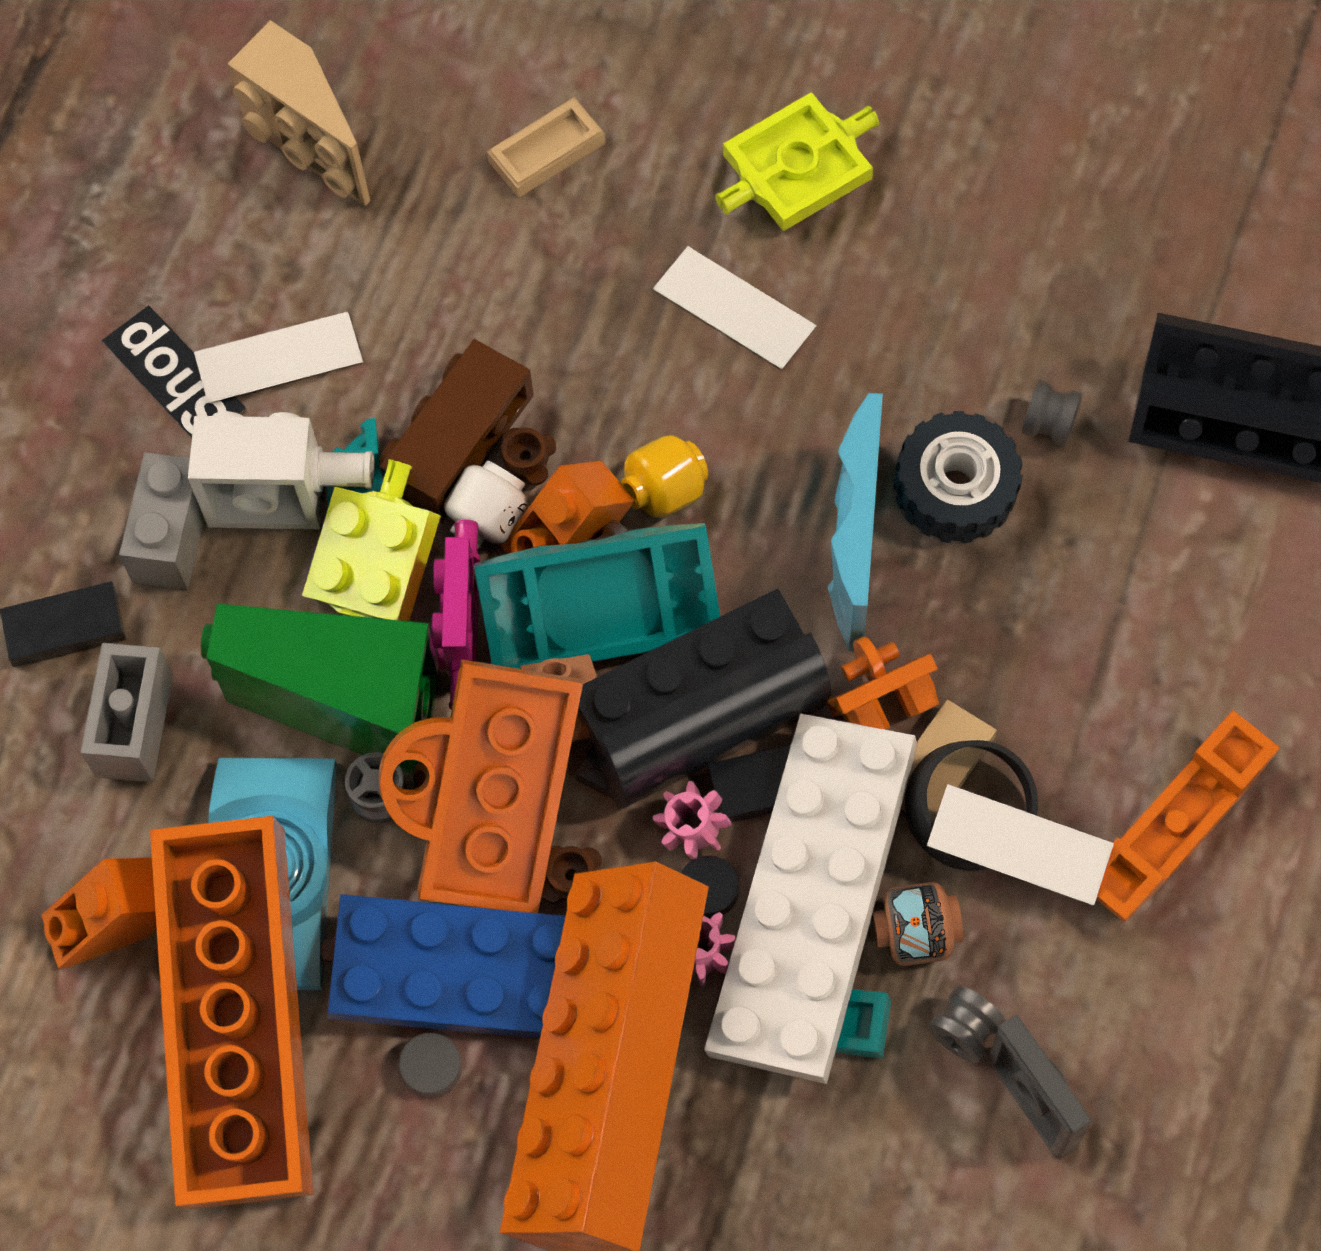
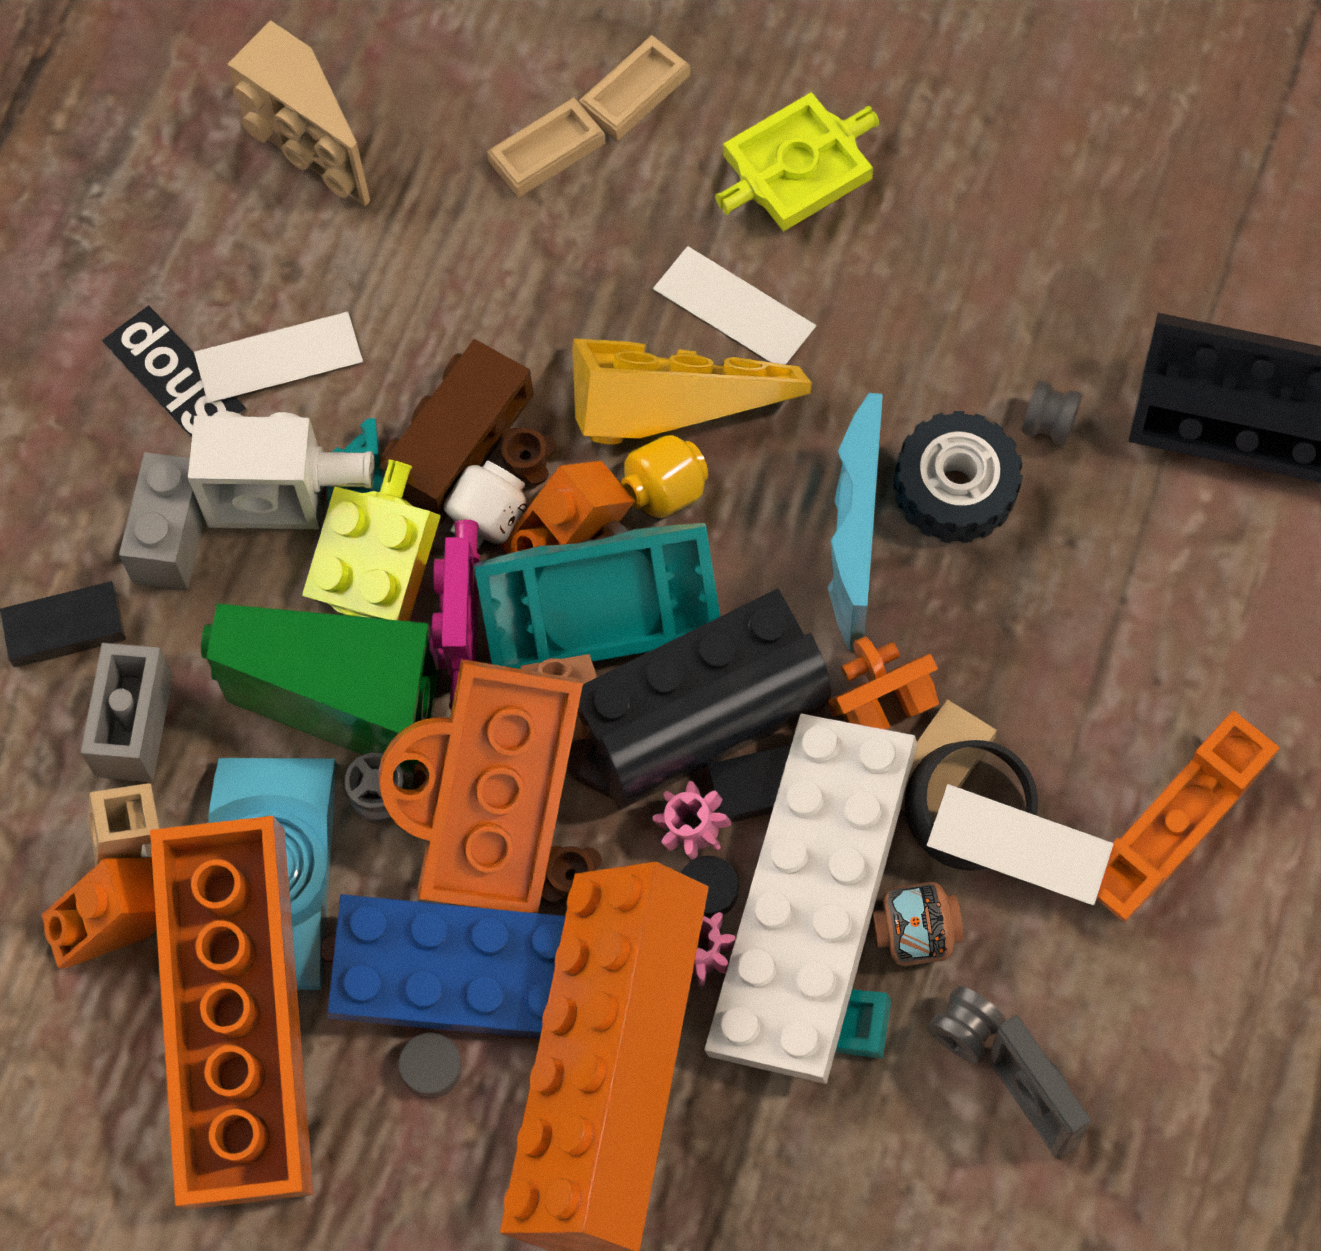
(121, 821): none -> tan leg
(635, 87): none -> tan tile
(639, 395): none -> yellow wedge

